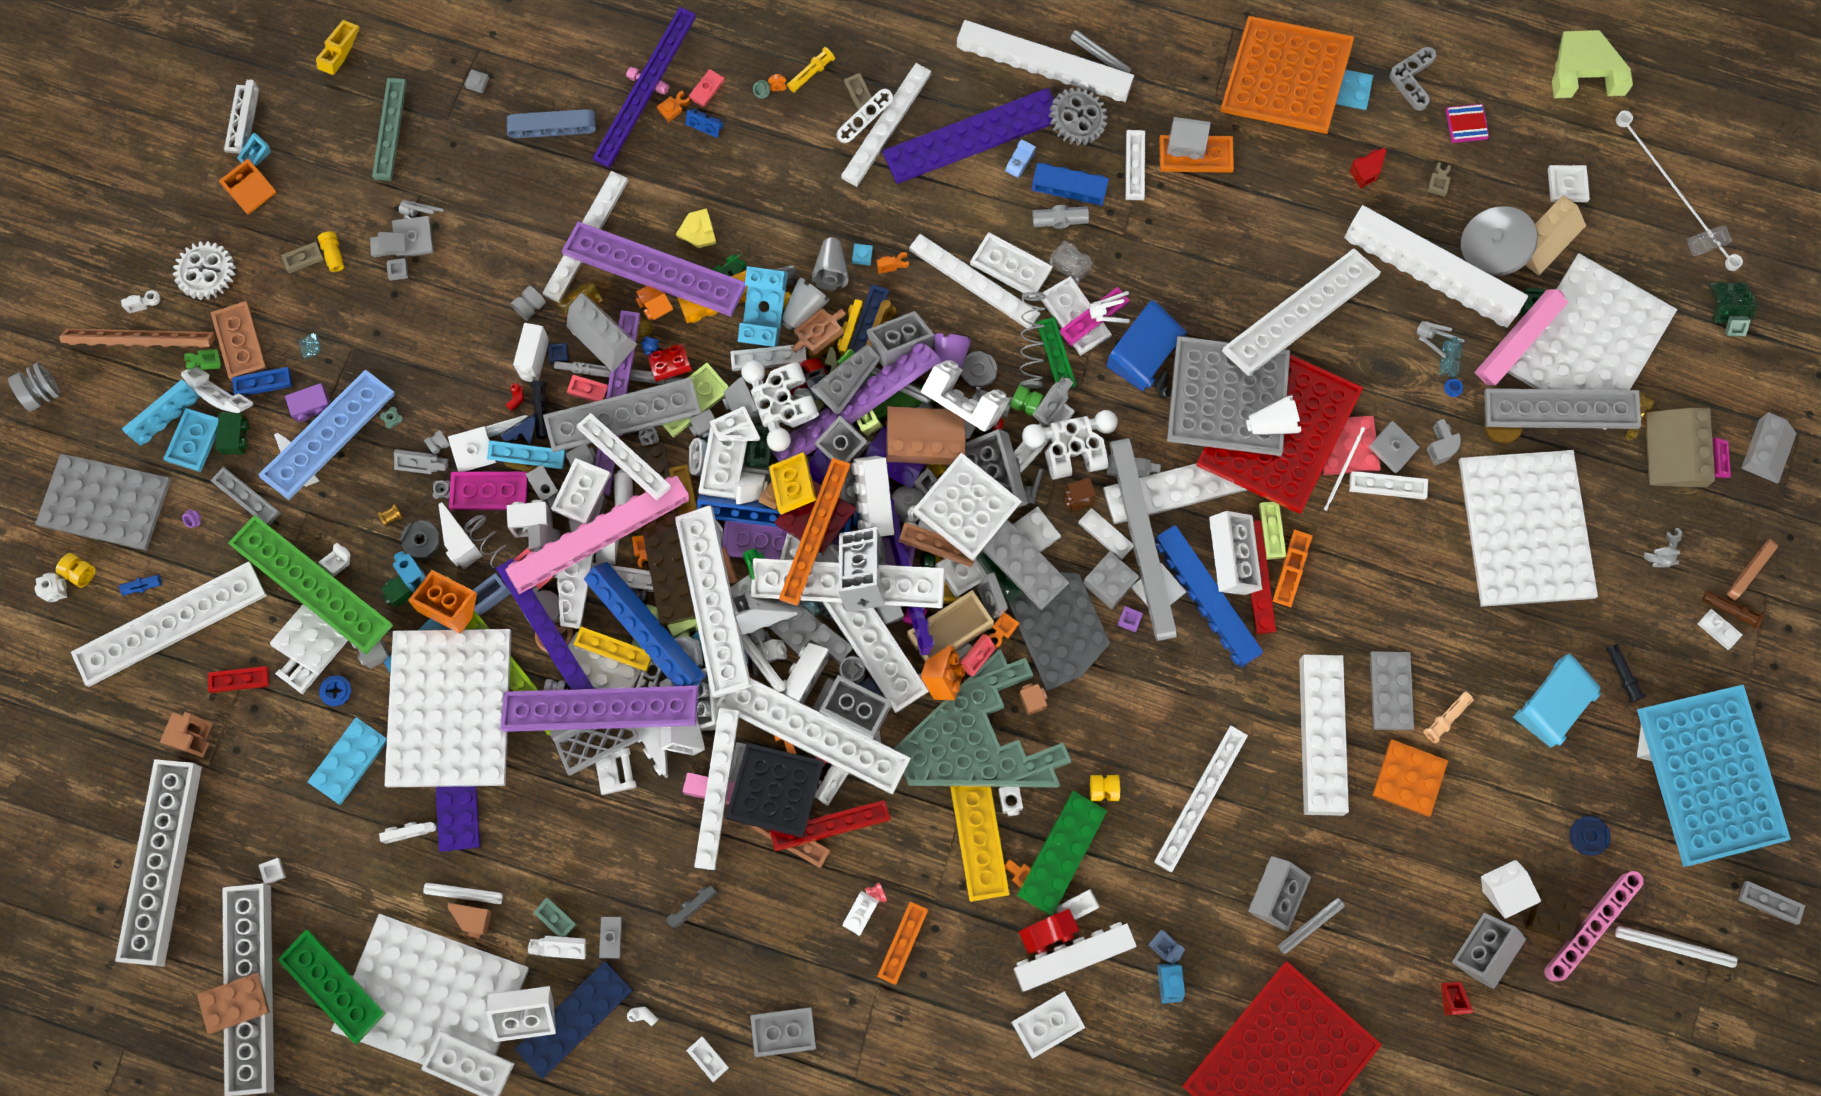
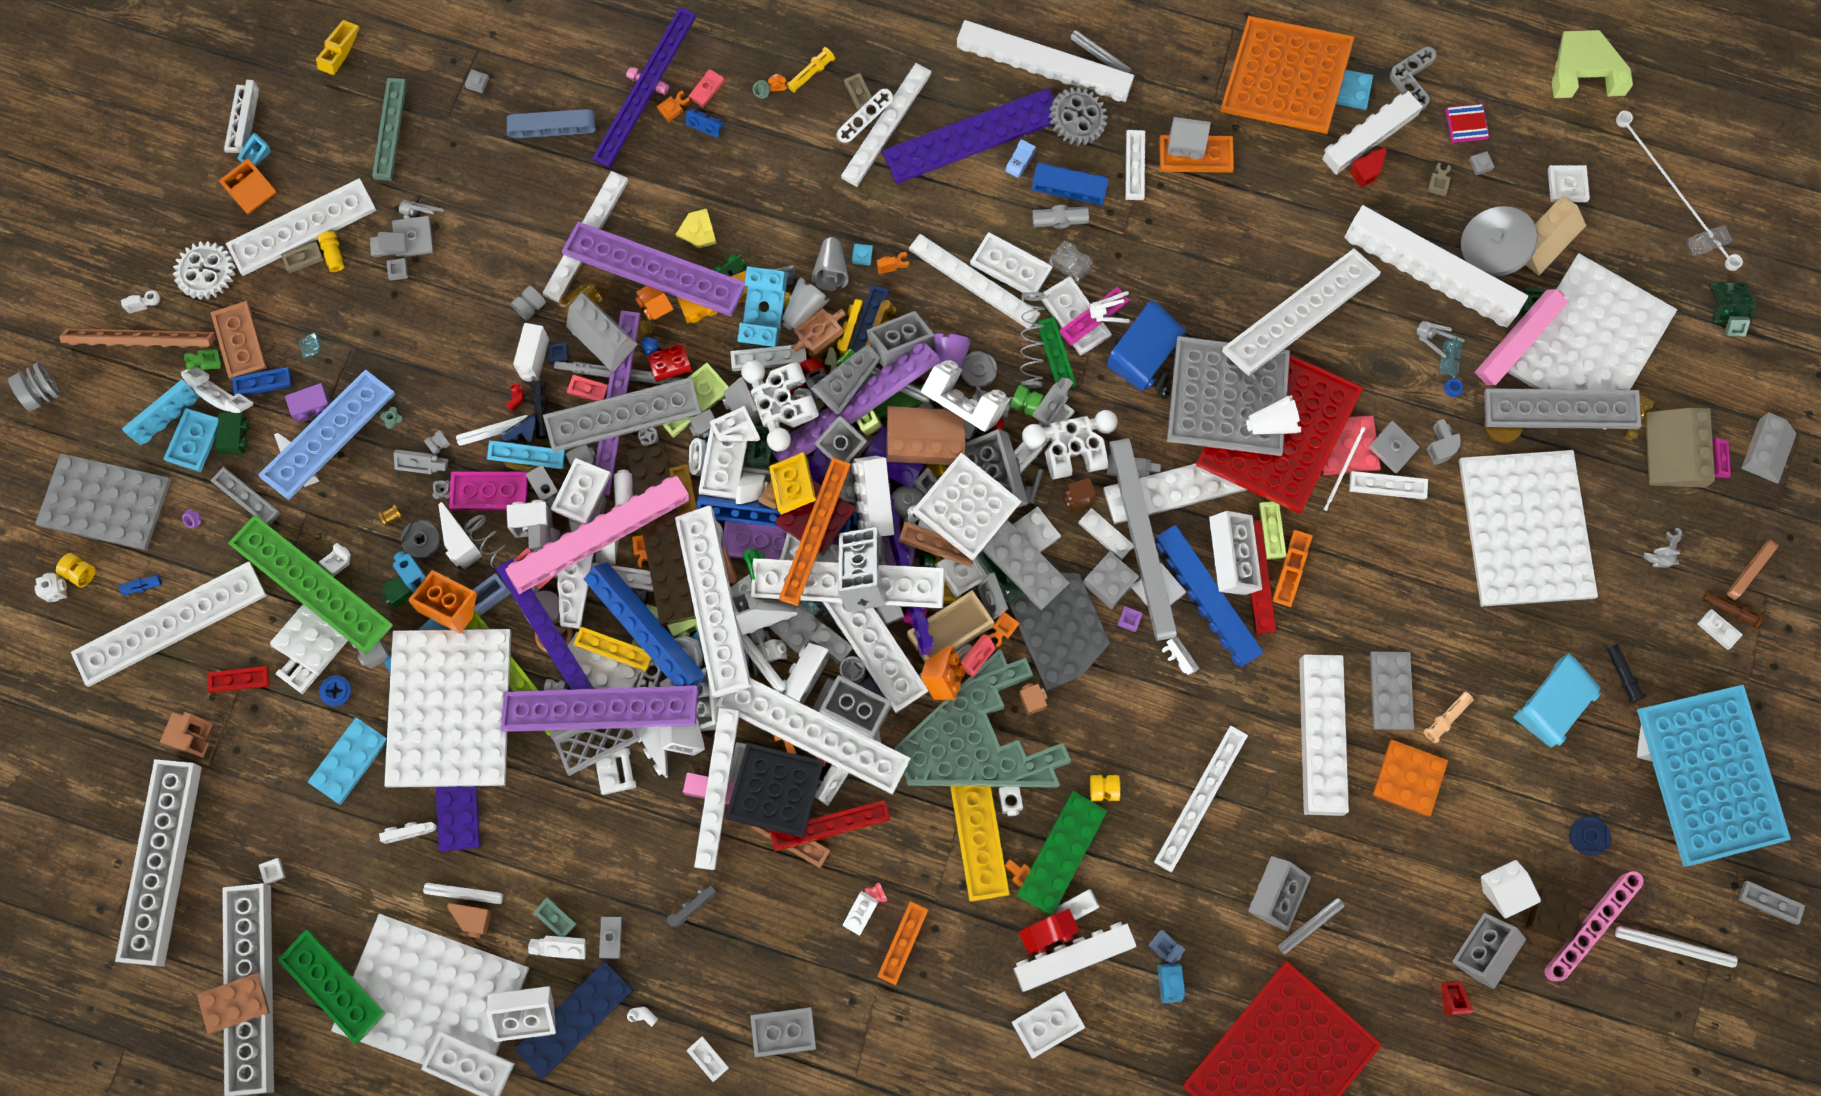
(300, 227): none -> white plate
(470, 449): white plate -> none
(623, 456): white plate -> none
(1185, 660): none -> white plate
(1372, 132): none -> white brick
(1481, 163): none -> light grey plate

